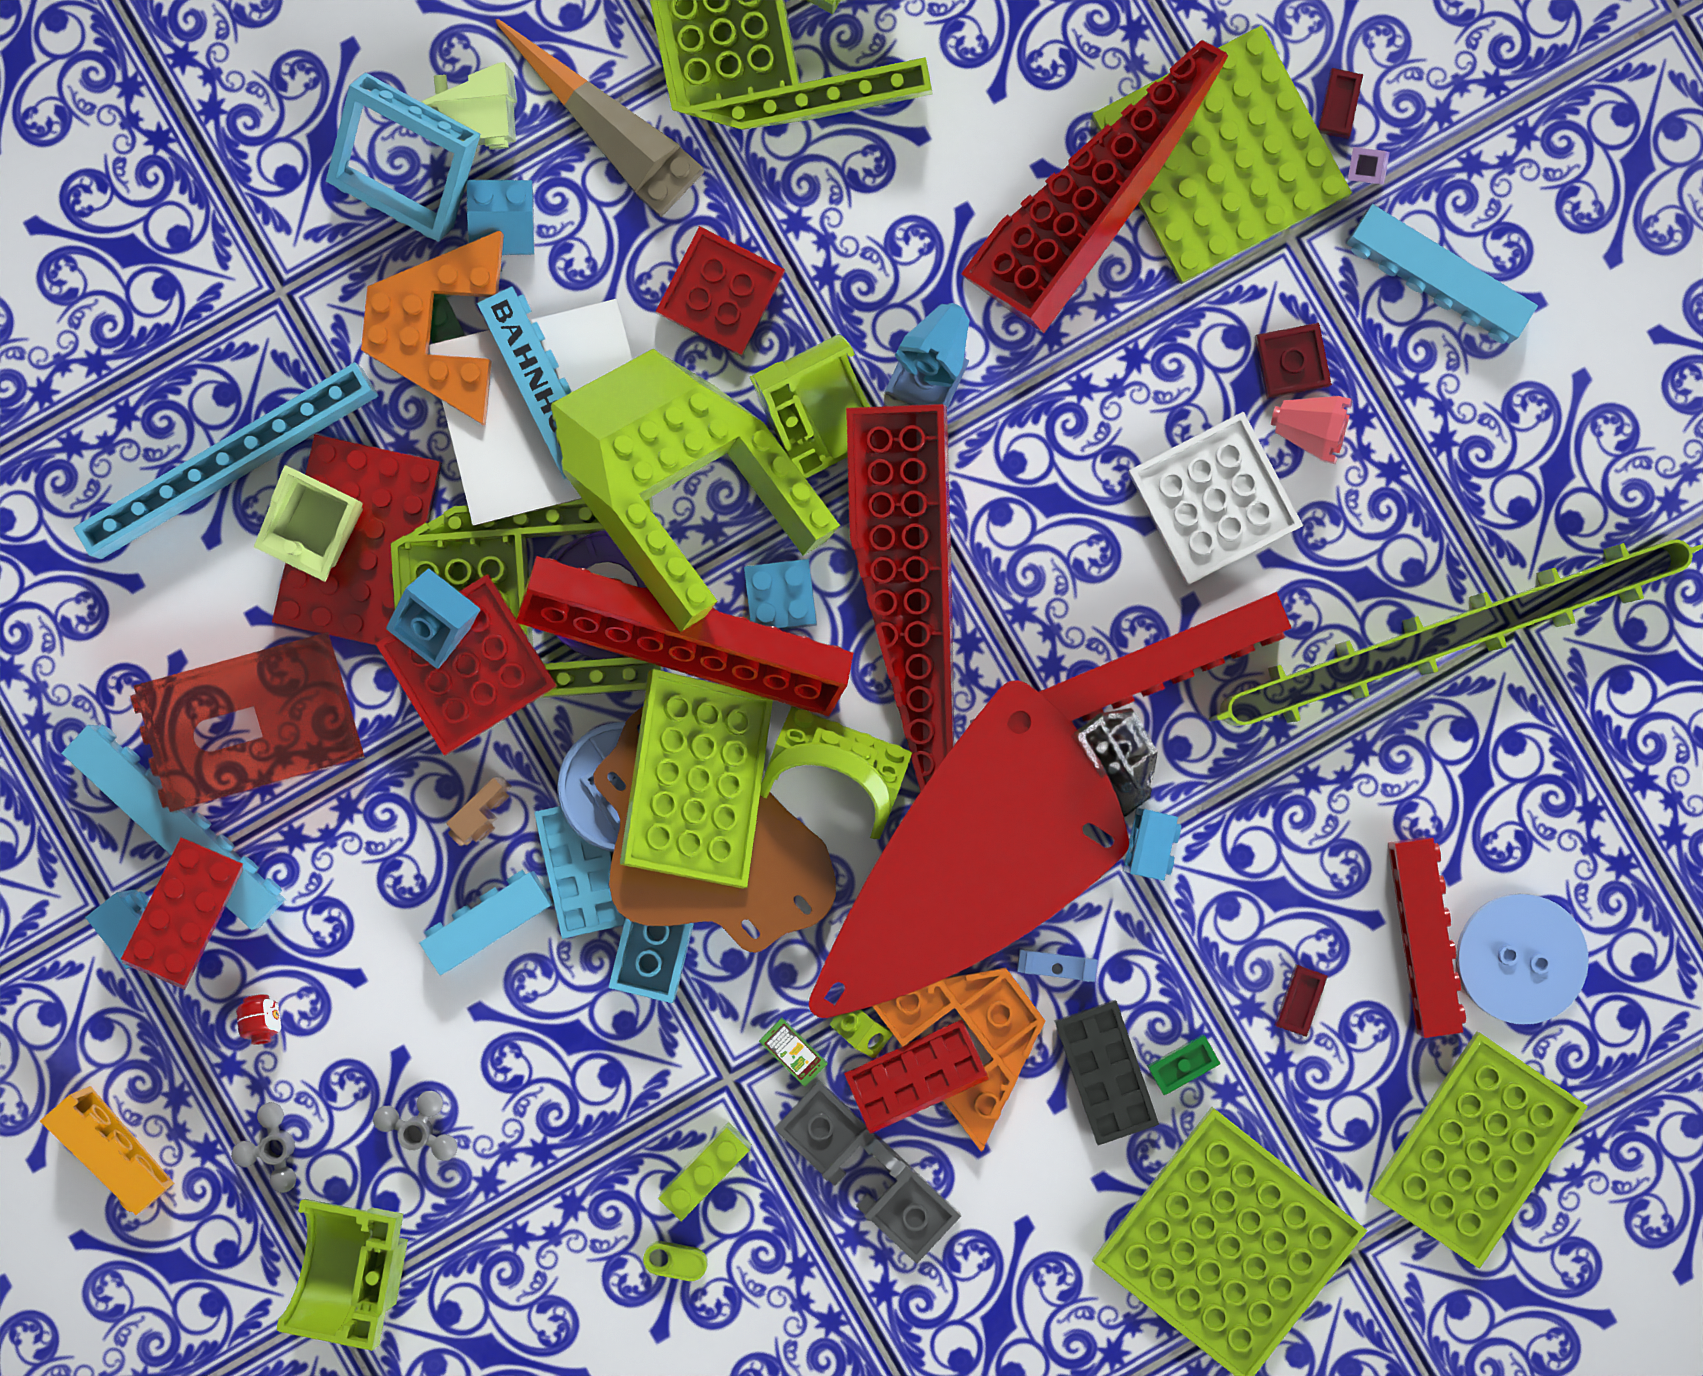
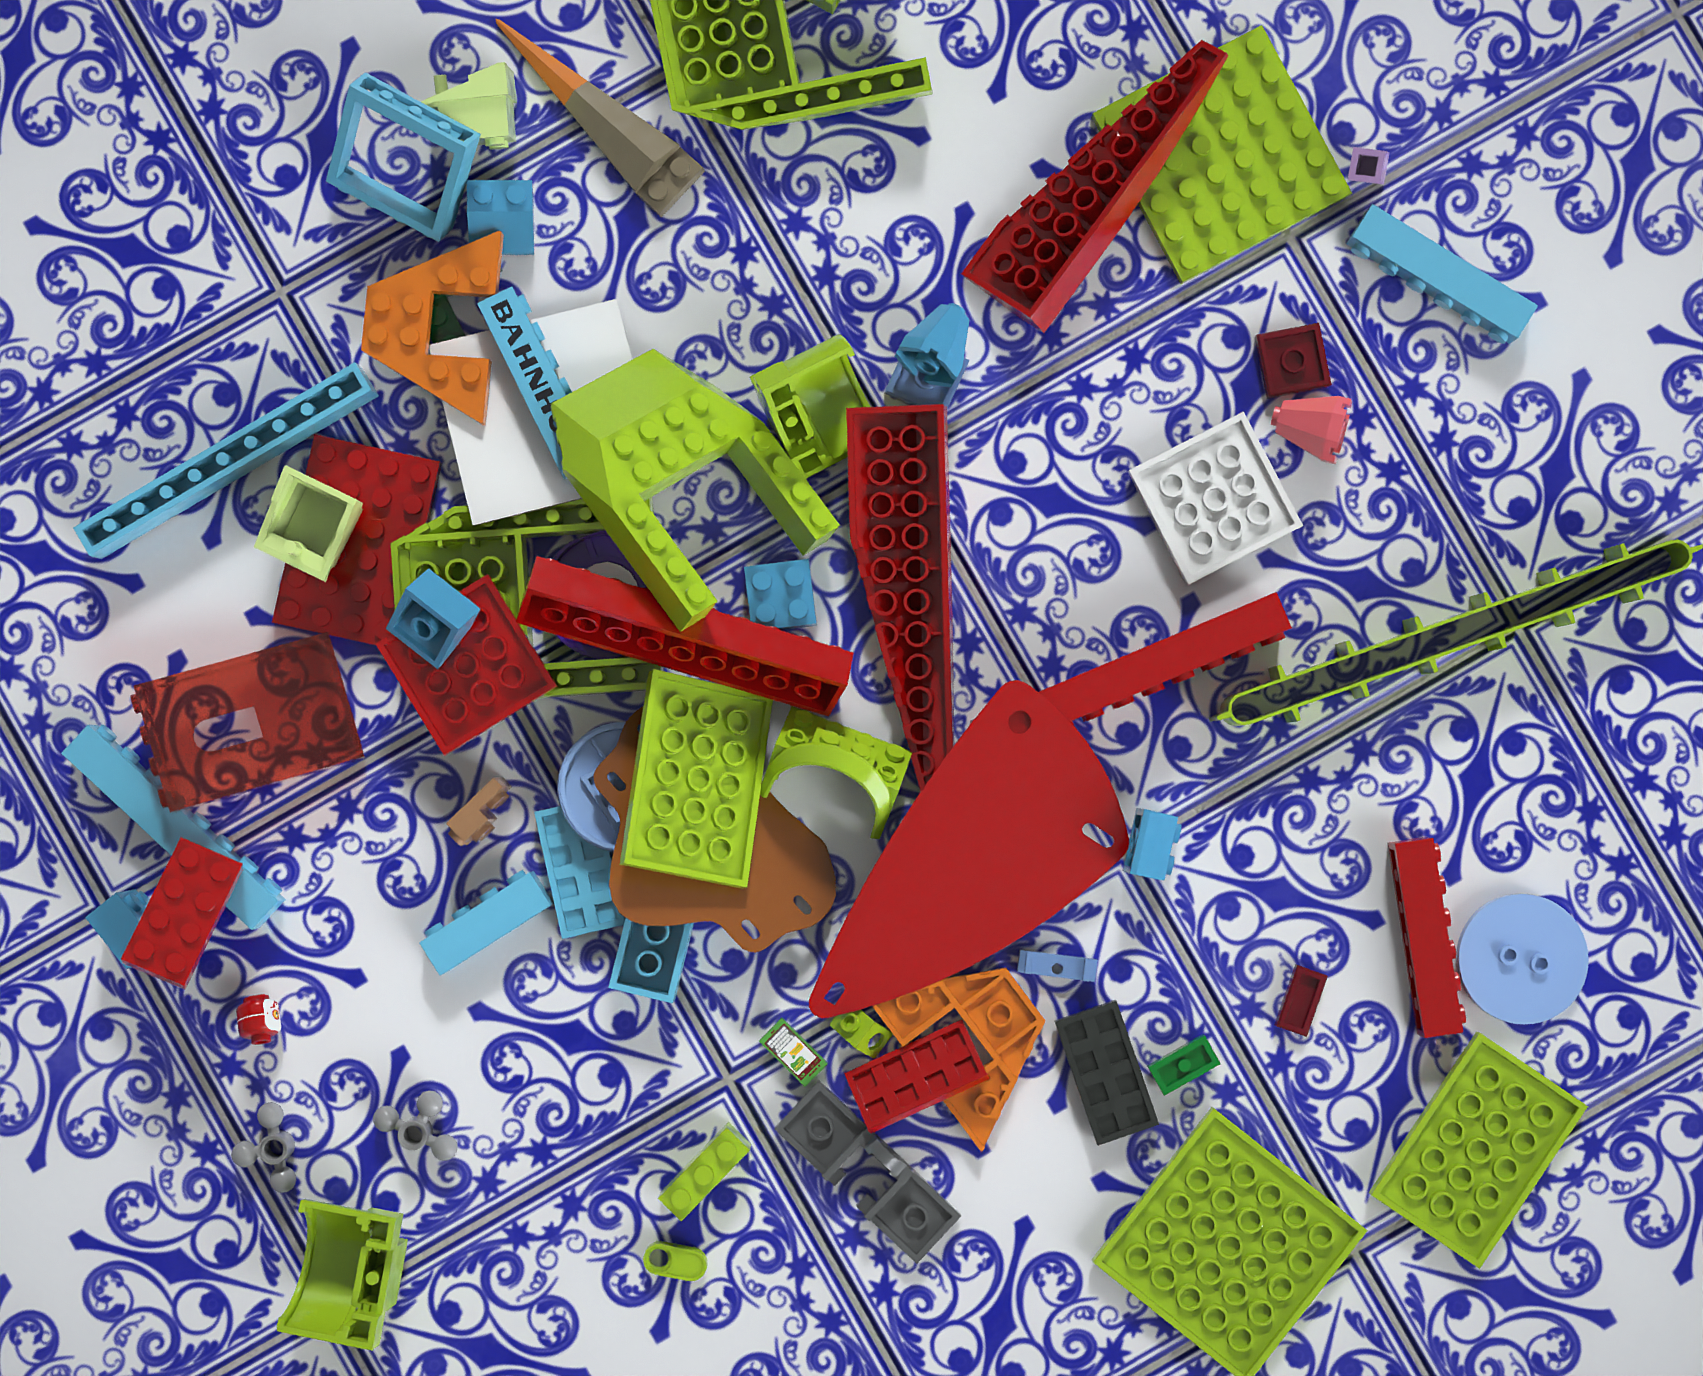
(108, 1149): light orange wedge -> none
(720, 291): red plate -> none
(1123, 753): clear smoke wedge -> none
(1340, 103): dark red tile -> none

